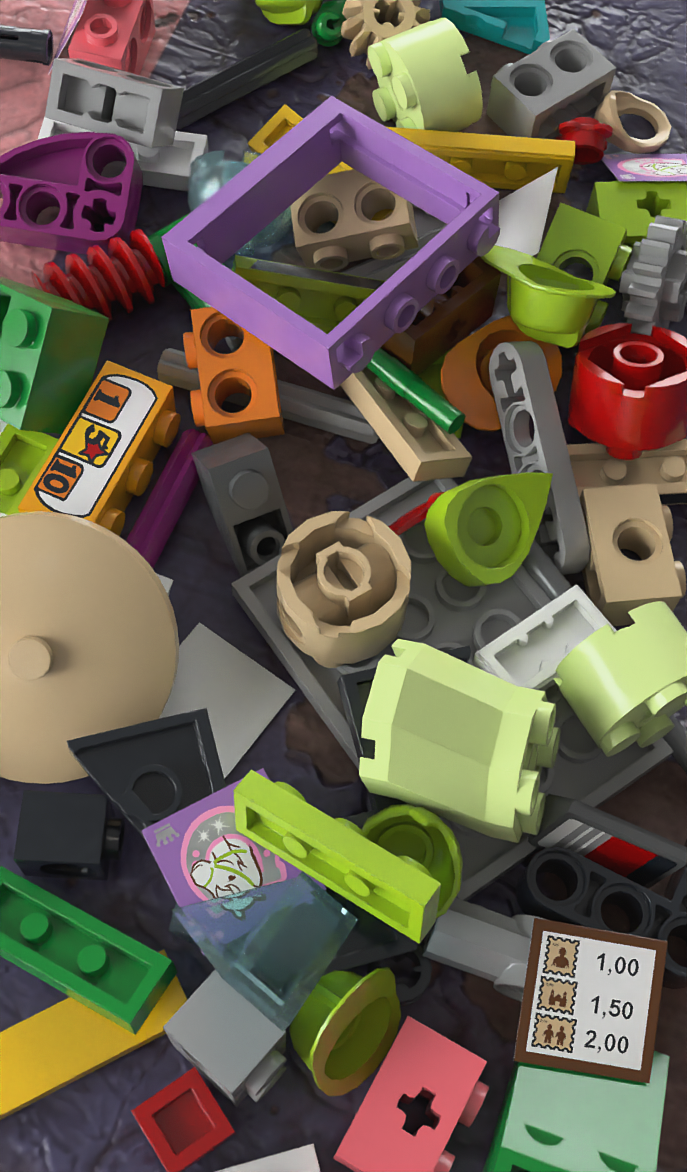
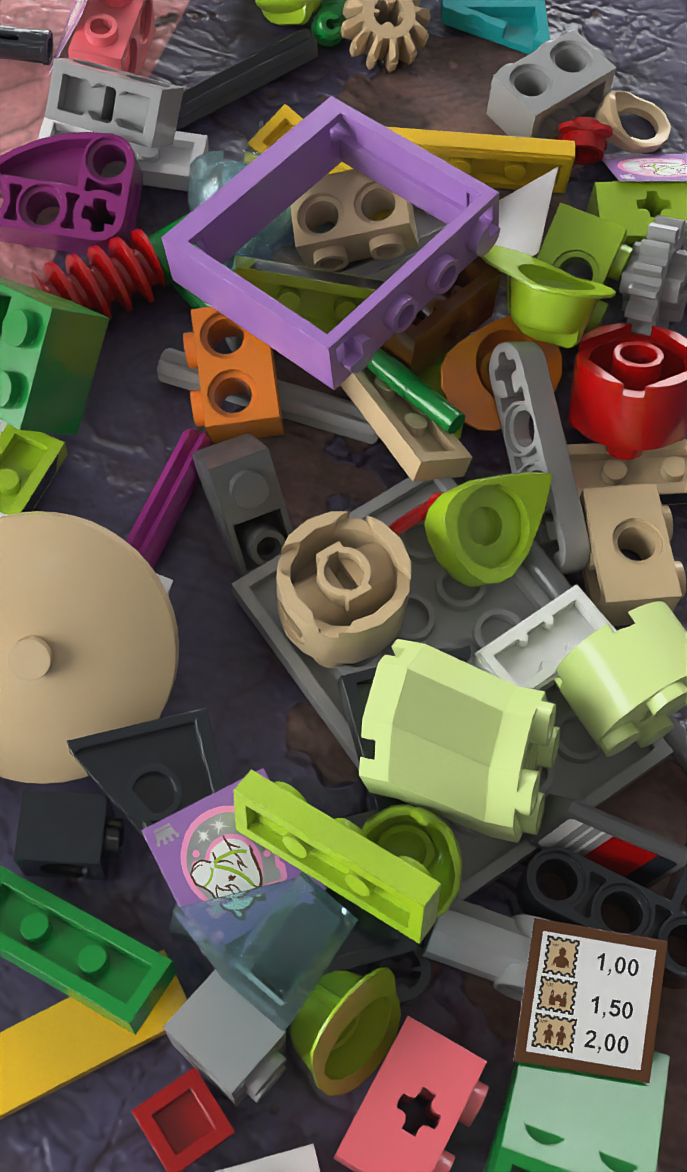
(107, 449): brick -> none
(232, 687): white sticker -> none
(425, 79): yellowish green brick -> none

